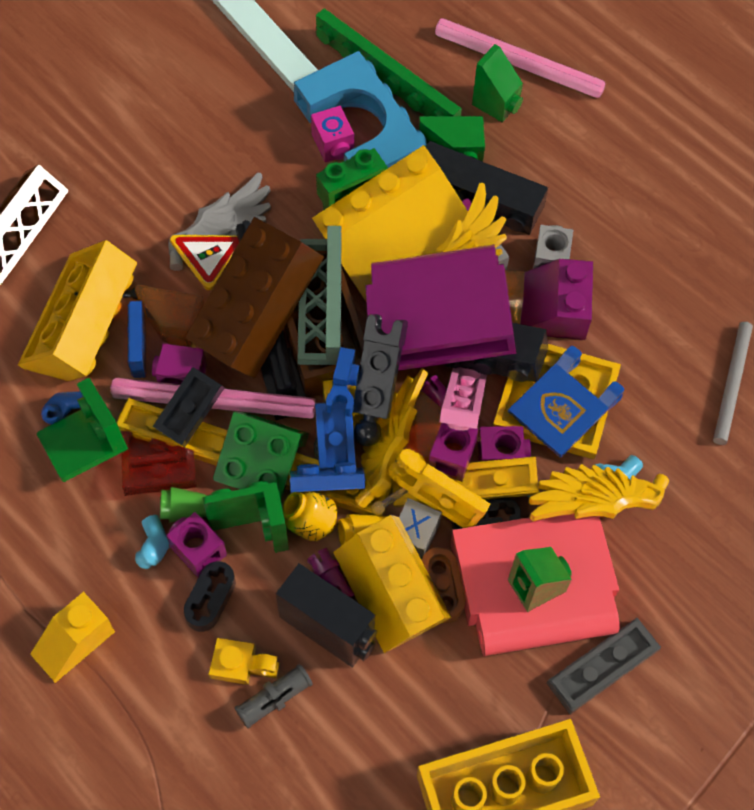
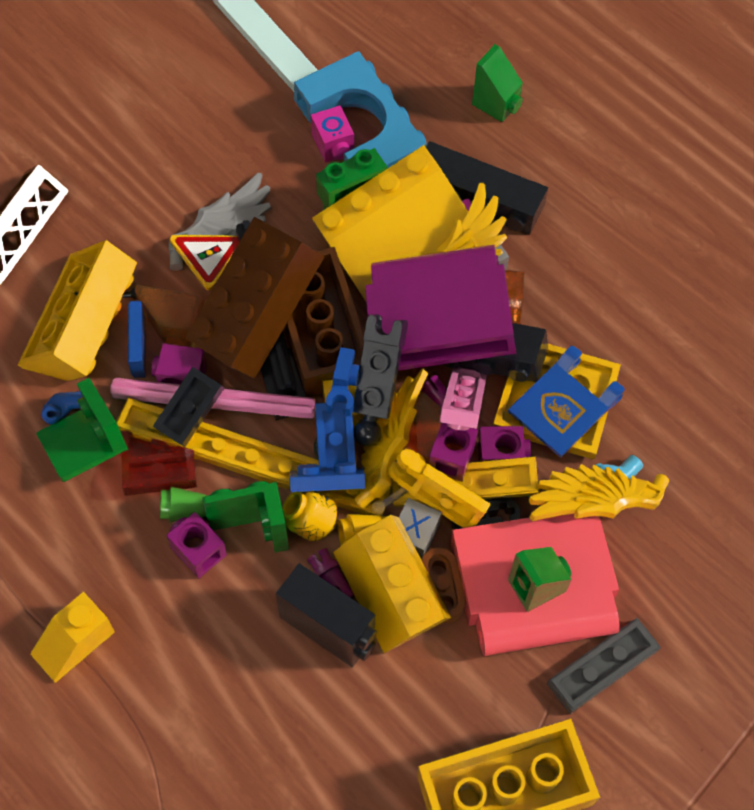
(155, 545): medium azure arm -> none
(202, 592): black beam -> none
(236, 660): yellow plate -> none
(257, 452): green bracket -> none
(273, 696): dark grey pin -> none
(332, 307): sand green fence -> none
(401, 81): green plate -> none
(457, 133): green slope -> none
(521, 58): bright pink axle -> none
(554, 238): light grey brick -> none
(559, 298): magenta slope -> none
(732, 383): light grey bar -> none

